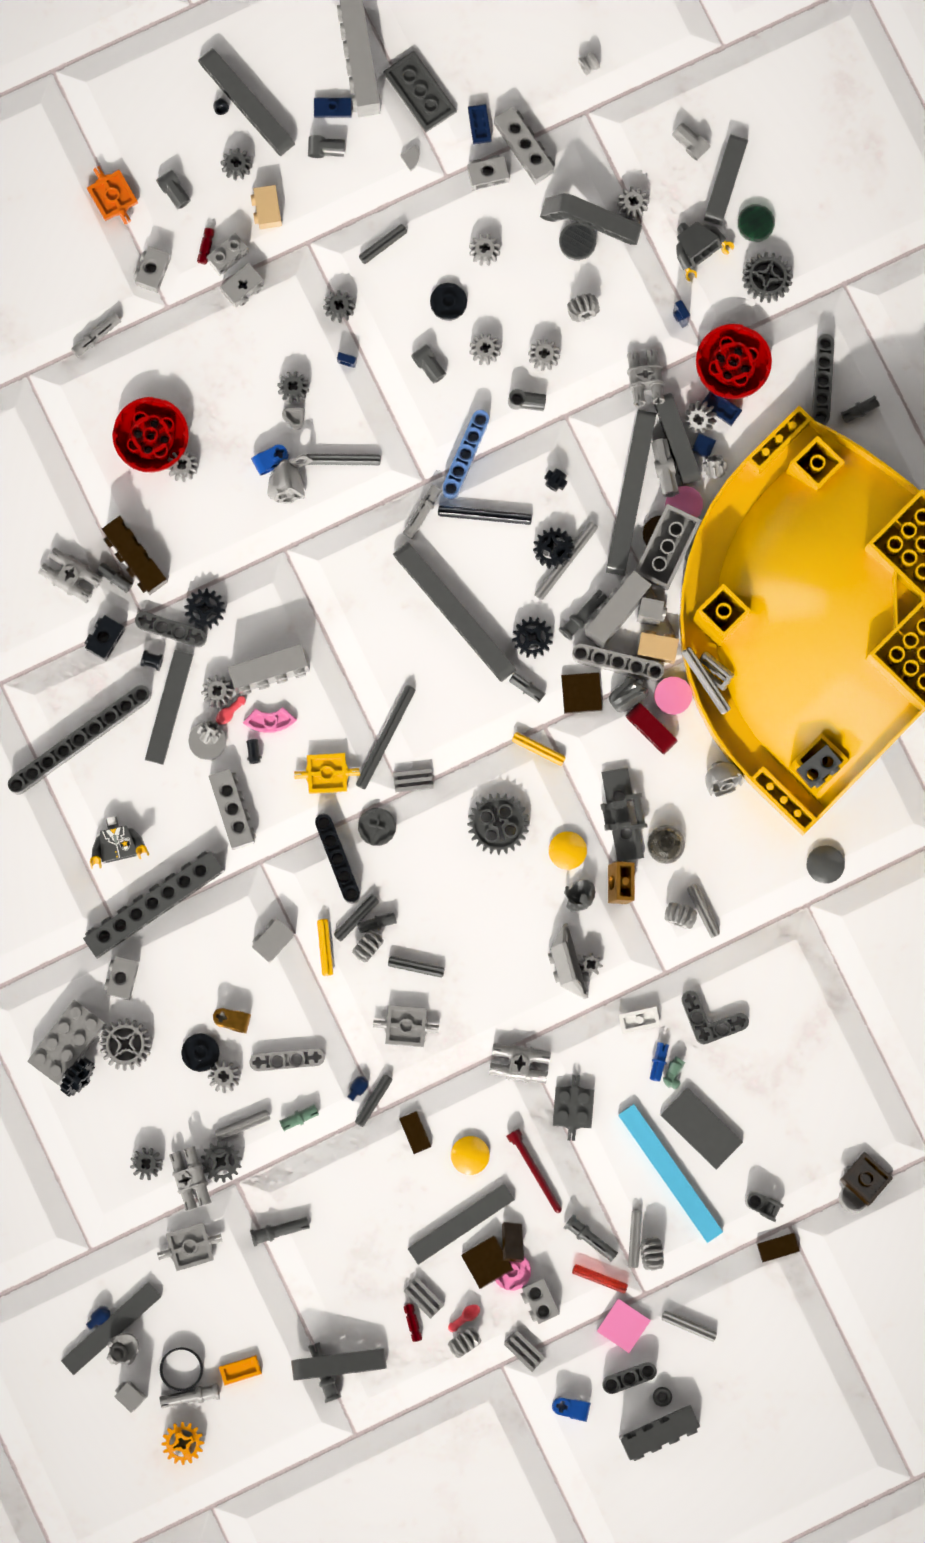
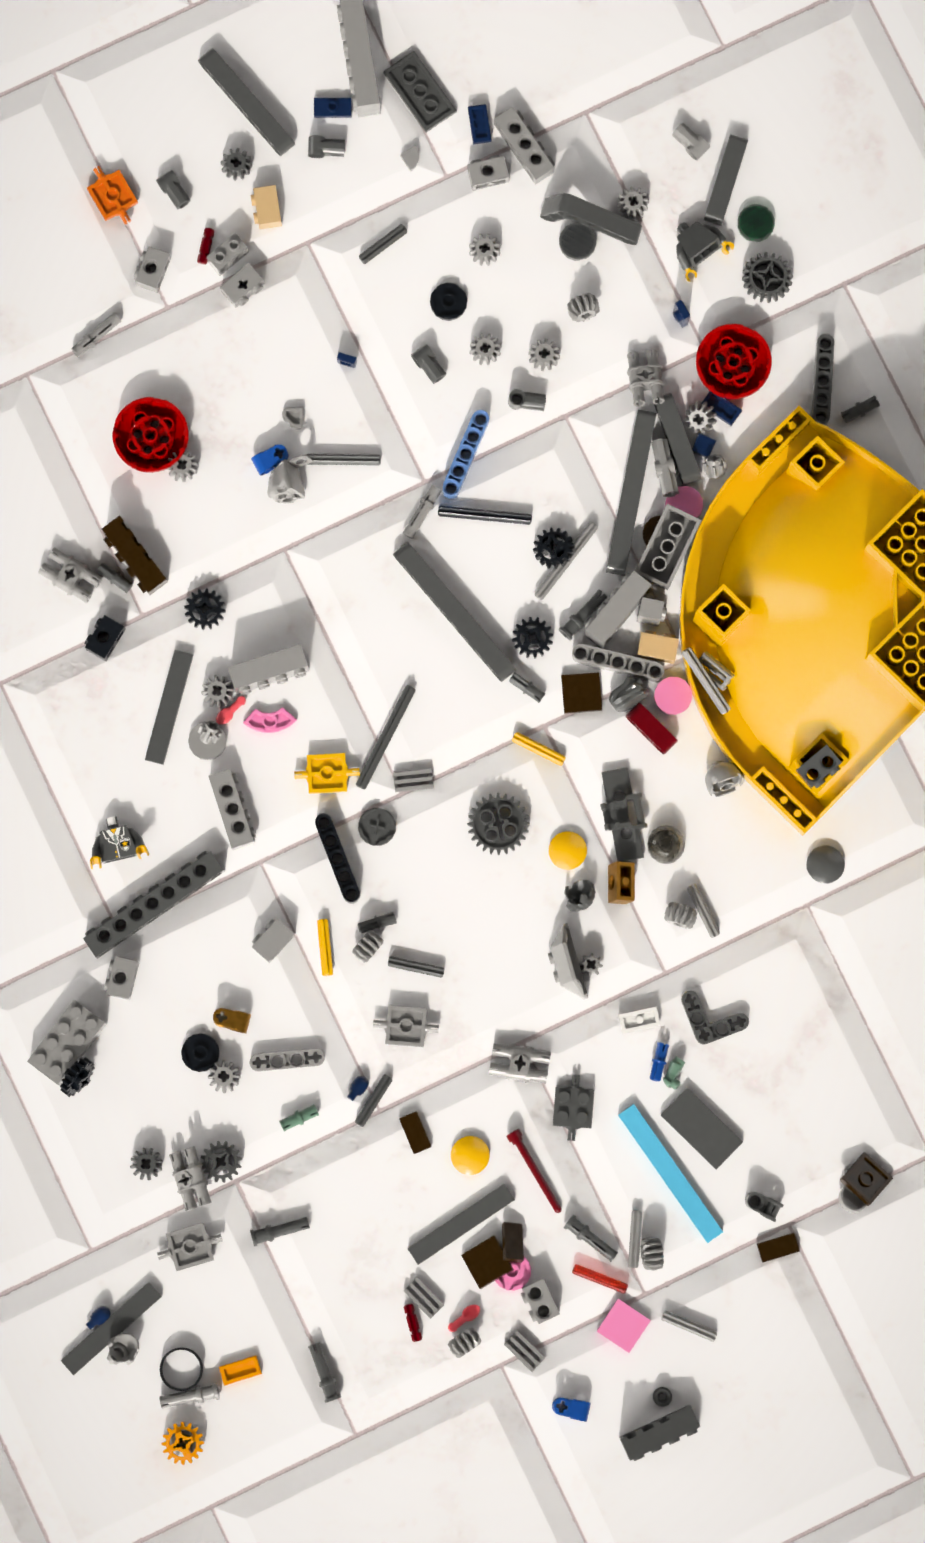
(69, 741): dark grey beam -> none
(119, 1052): light grey gear -> none
(129, 1396): light grey brick -> none
(152, 660): black bush -> none
(171, 627): dark grey beam -> none
(223, 110): black hinge -> none
(242, 1125): light grey axle -> none
(253, 751): black pin -> none
(293, 394): dark grey gear -> none
(331, 306): dark grey gear -> none
(338, 1364): dark grey beam -> none
(356, 918): dark grey axle -> none
(555, 480): black gear -> none
(588, 63): light grey wheel -> none
(619, 1378): dark grey beam -> none

